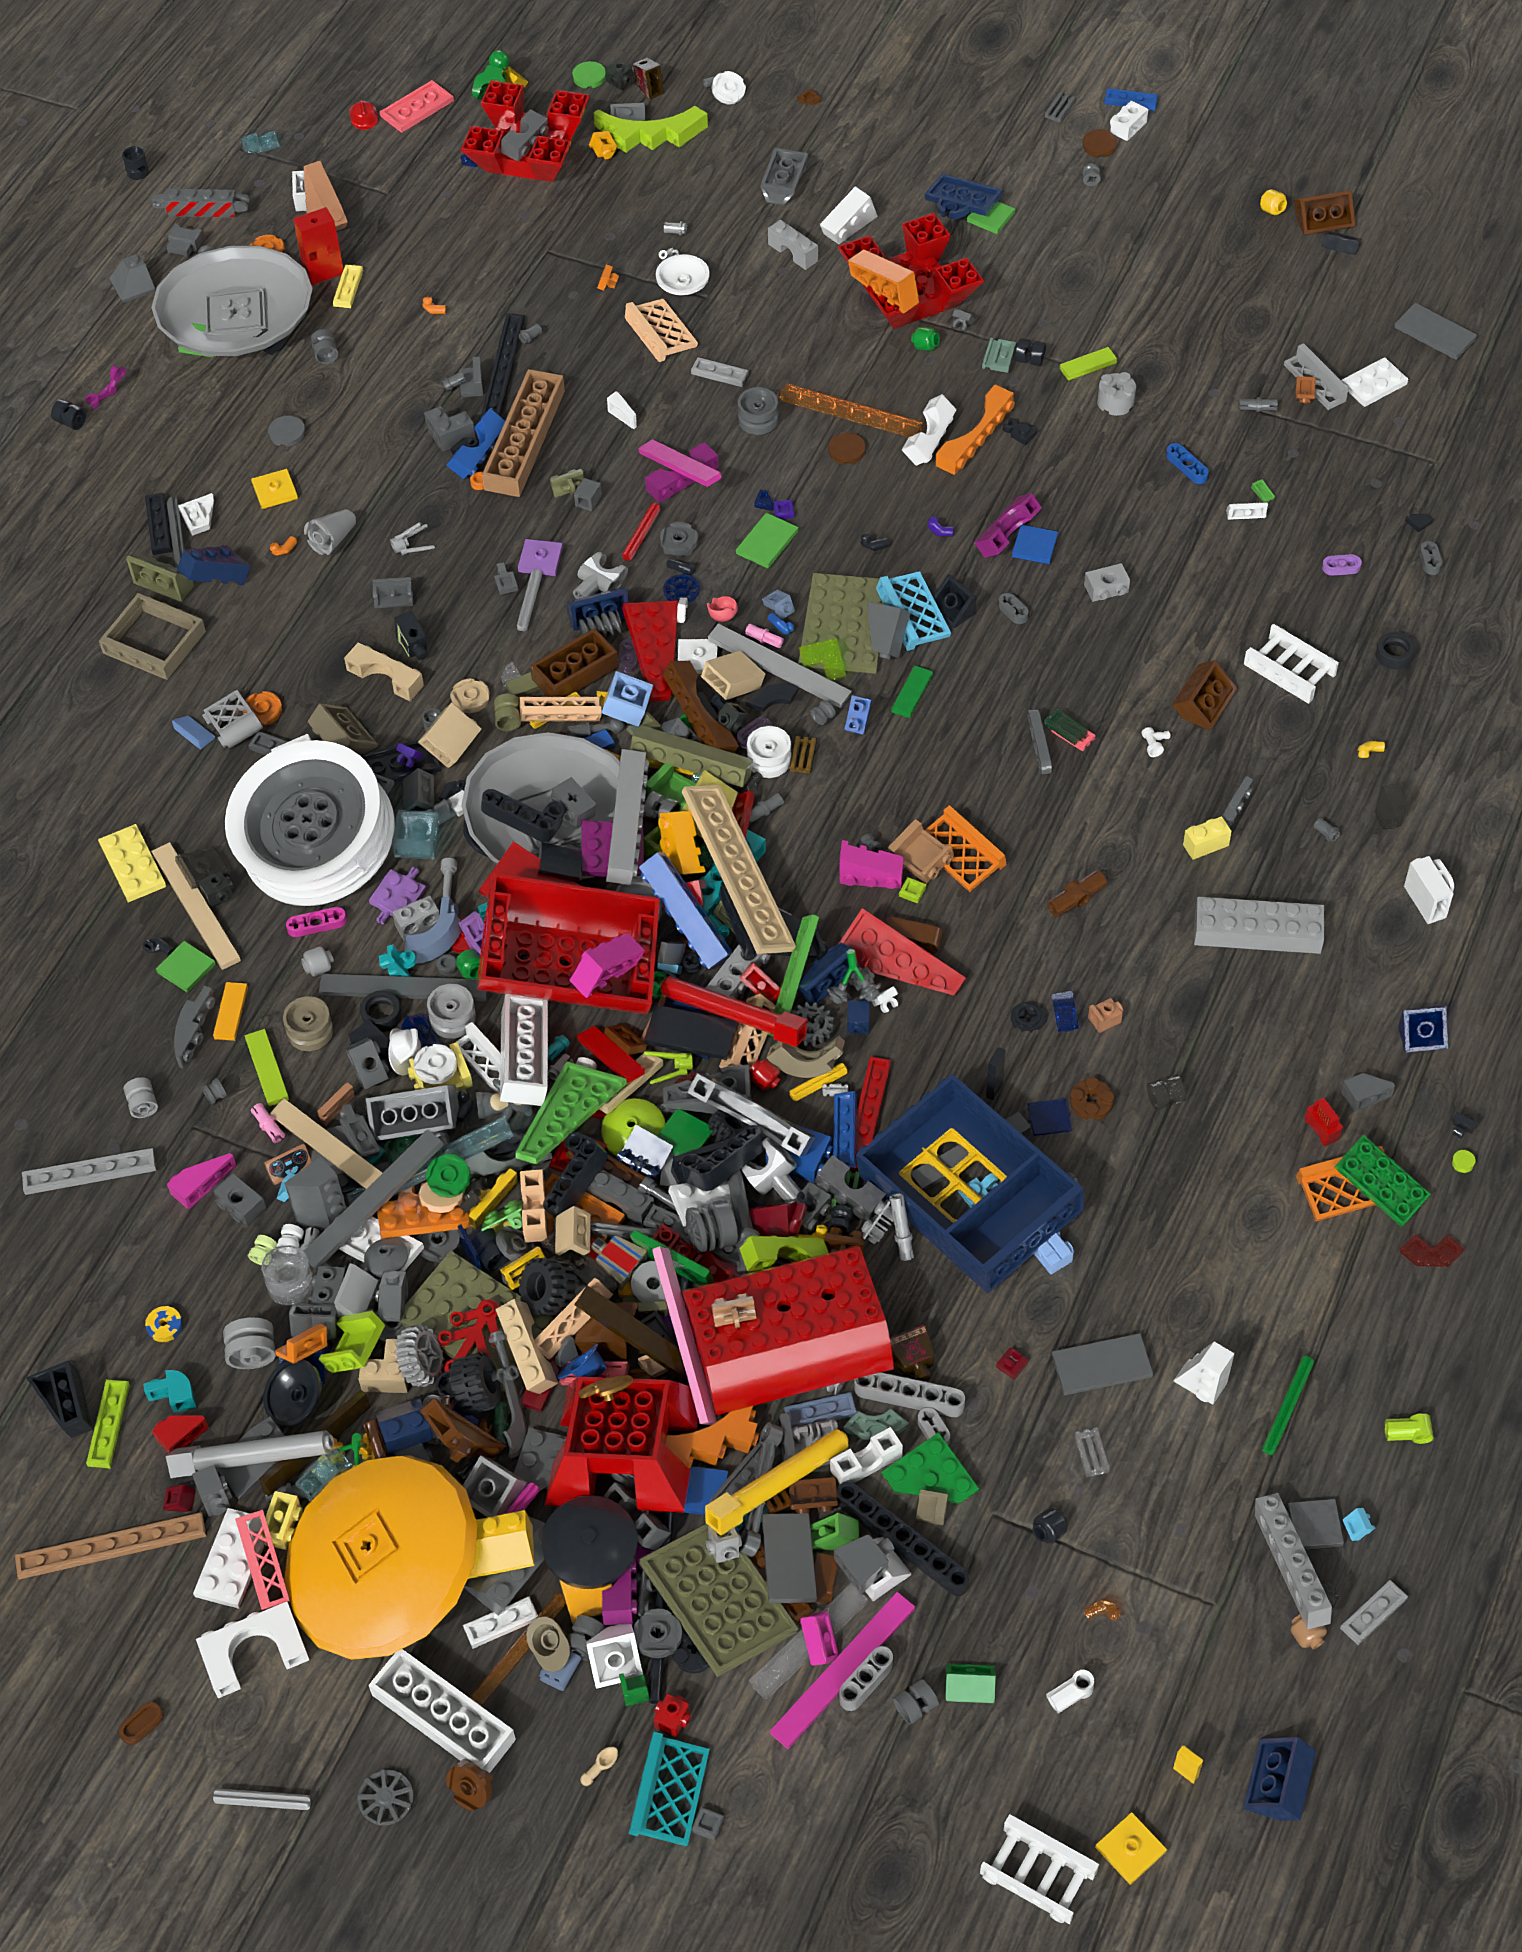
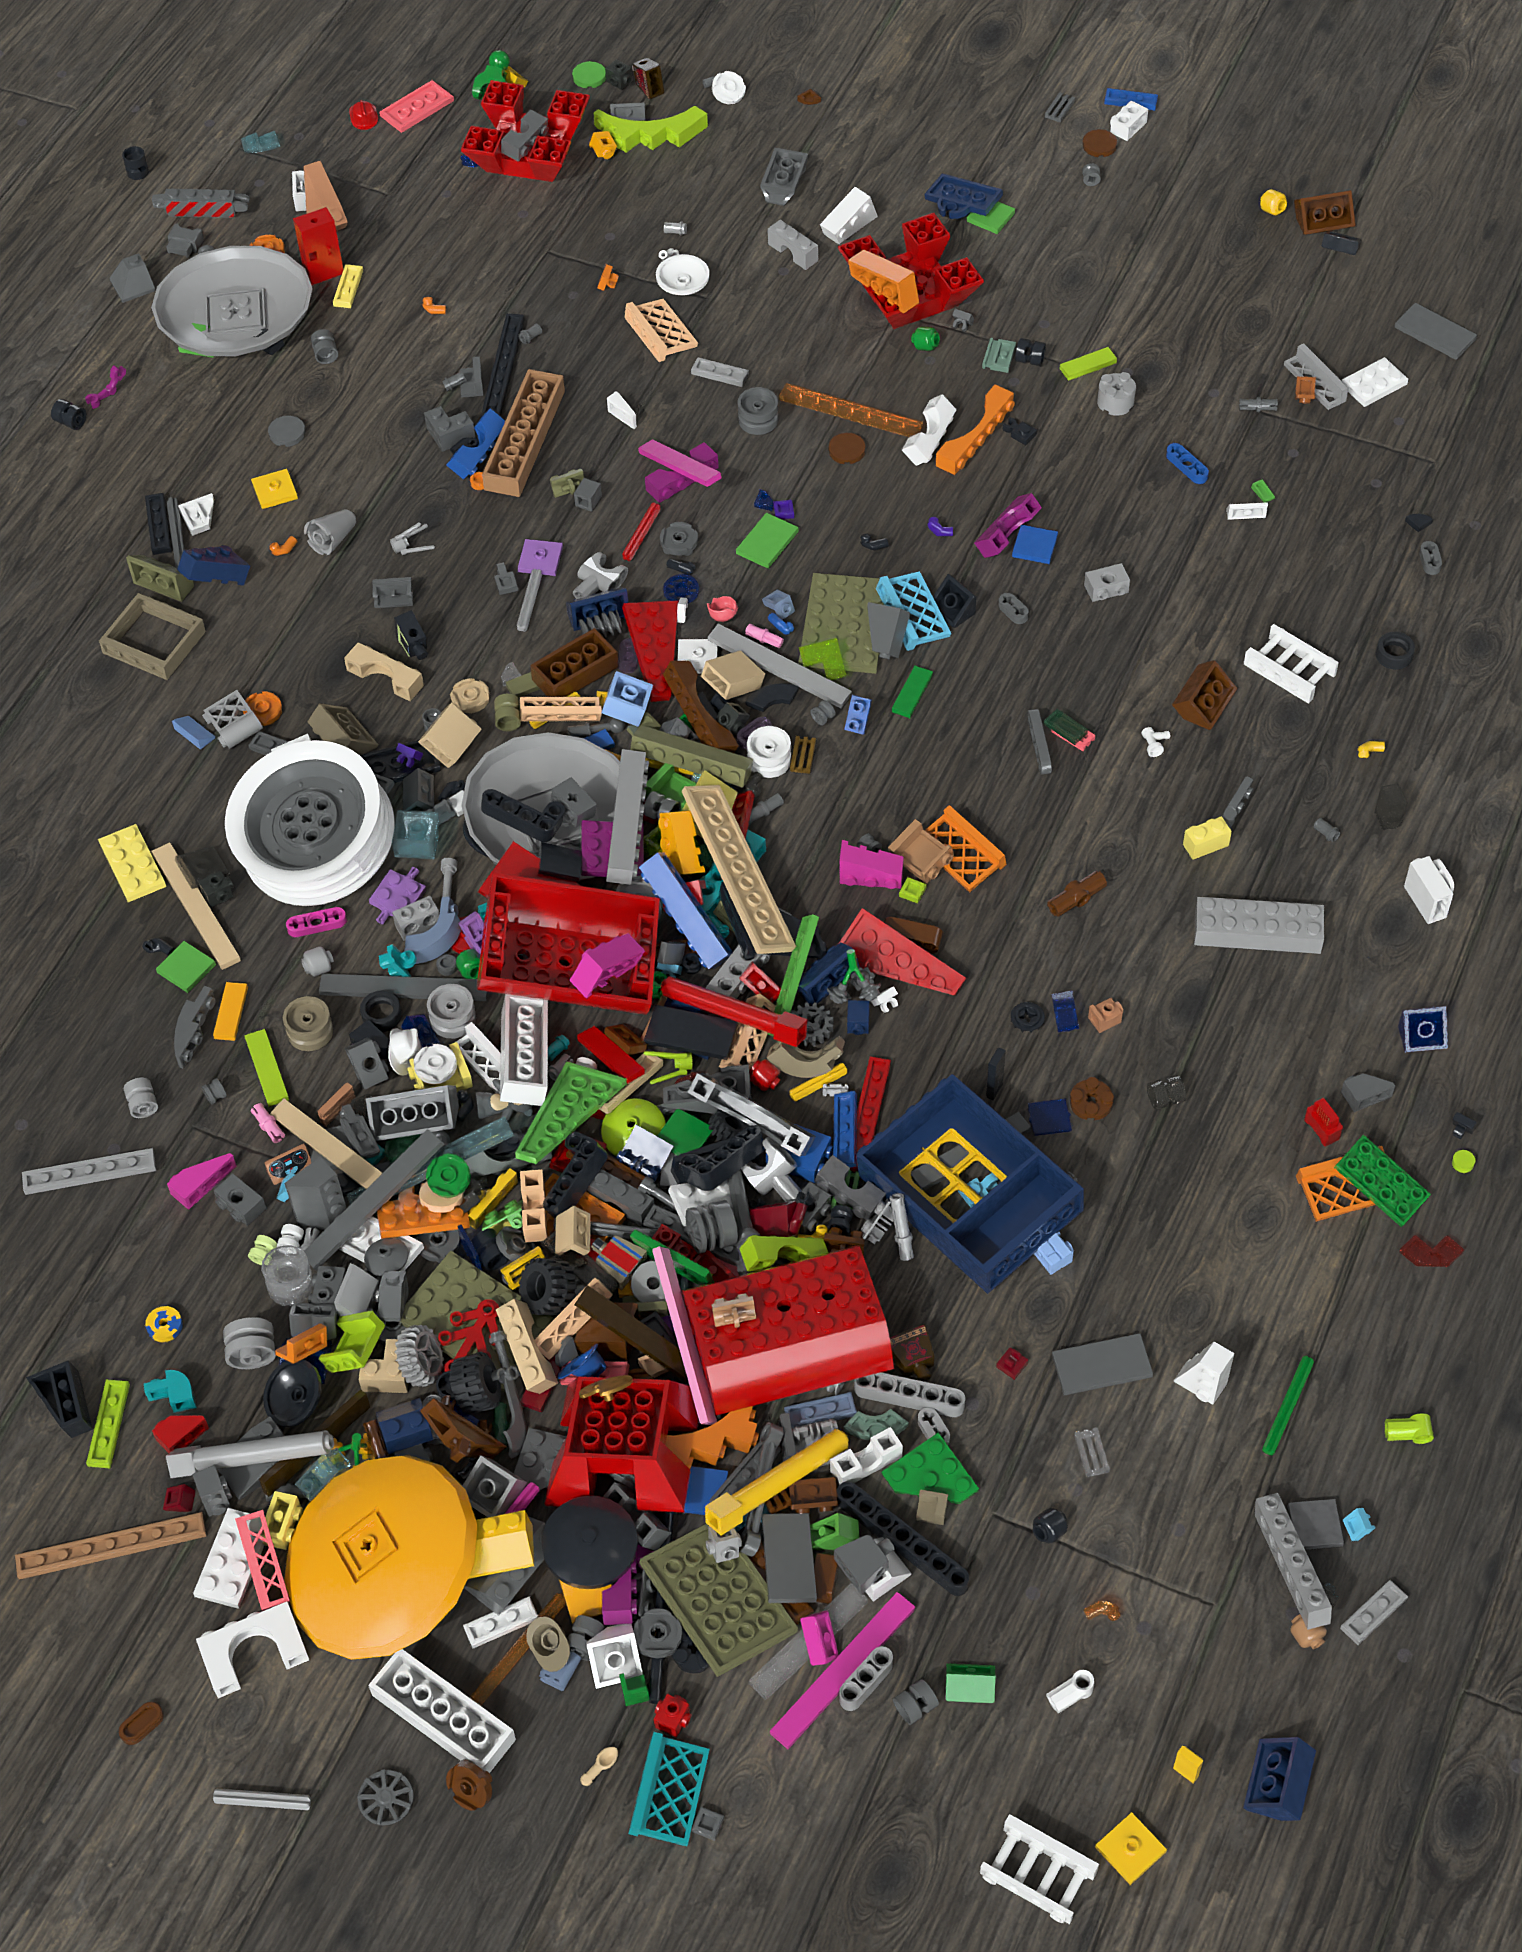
(1341, 564): medium lavender plate -> none

